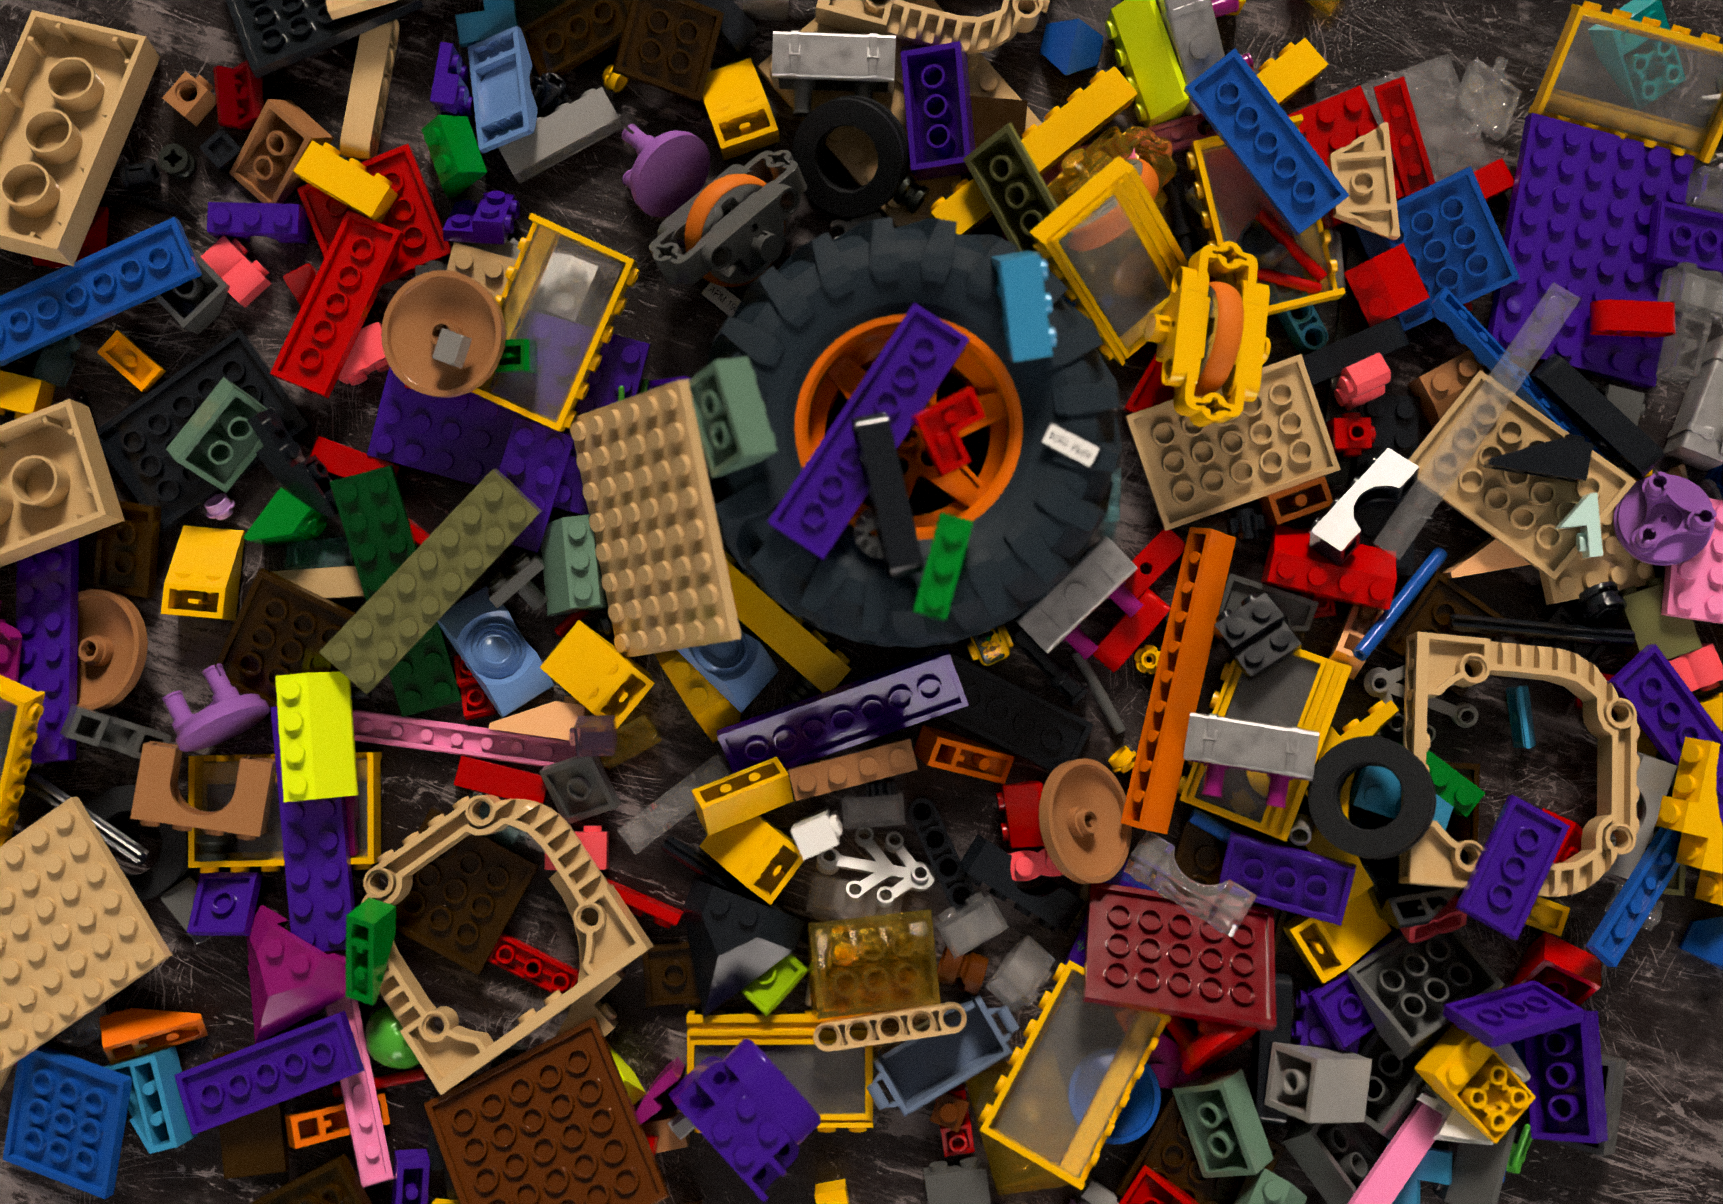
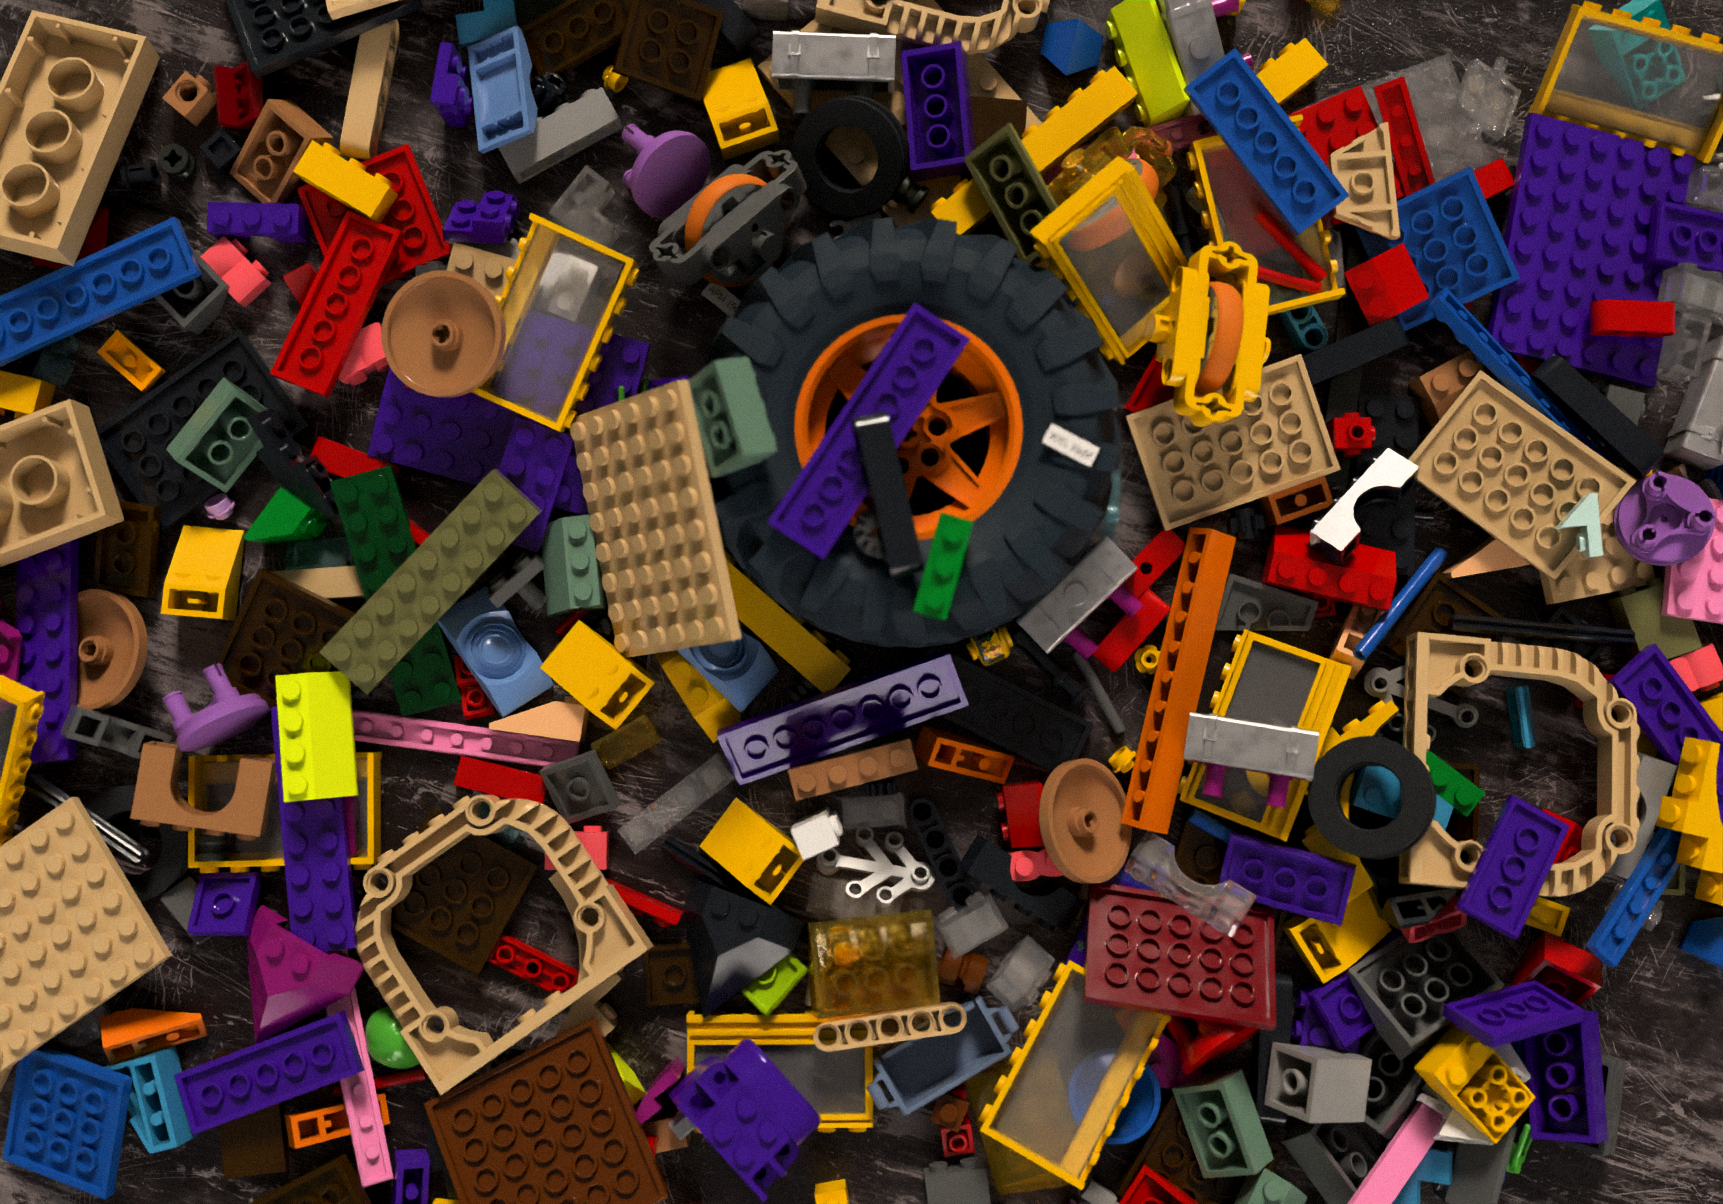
(368, 947): green slope -> none
(452, 348): light grey slope -> none
(454, 153): green slope -> none
(518, 357): green slope -> none
(581, 207): none -> clear brick
(594, 736): brick -> none
(742, 795): yellow brick -> none
(940, 427): red plate -> none
(1025, 305): dark azure wedge -> none
(1255, 635): black plate -> none
(1260, 244): black helmet -> none
(1298, 836): light grey hinge -> none
(1362, 382): coral brick -> none
(1476, 420): clear plate -> none
(1557, 459): black slope -> none
(1600, 602): black wheel -> none

